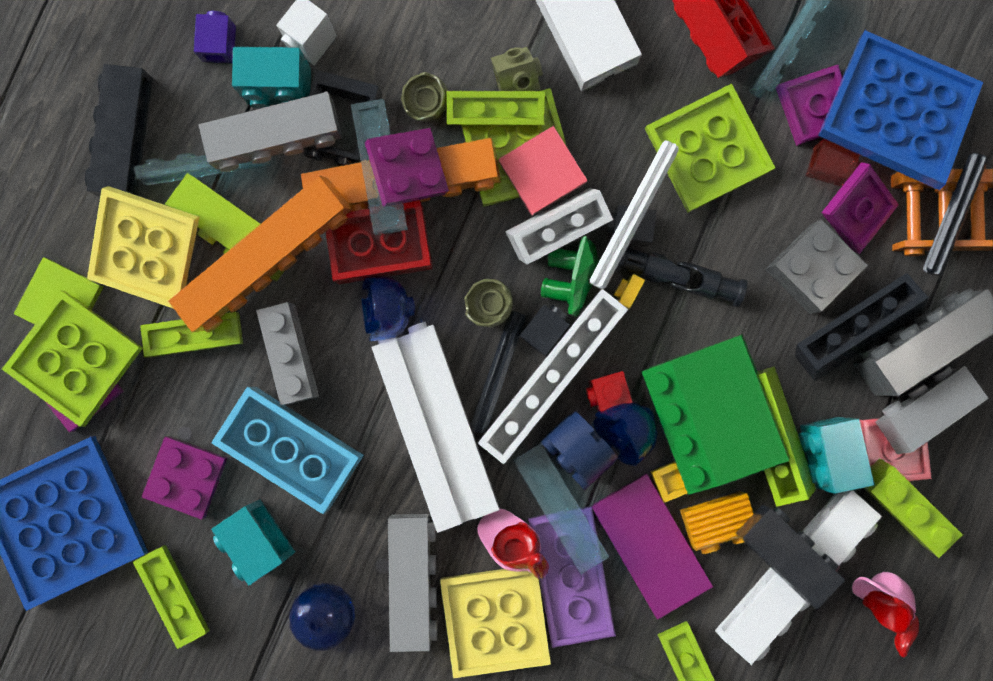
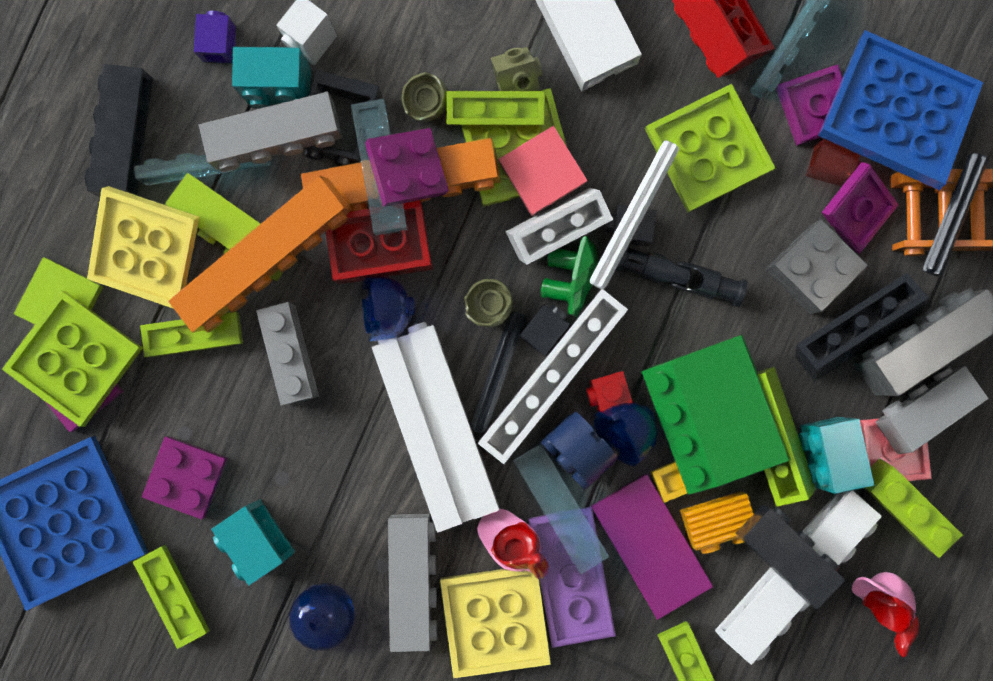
(287, 449): medium azure brick -> none
(628, 290): yellow plate -> none

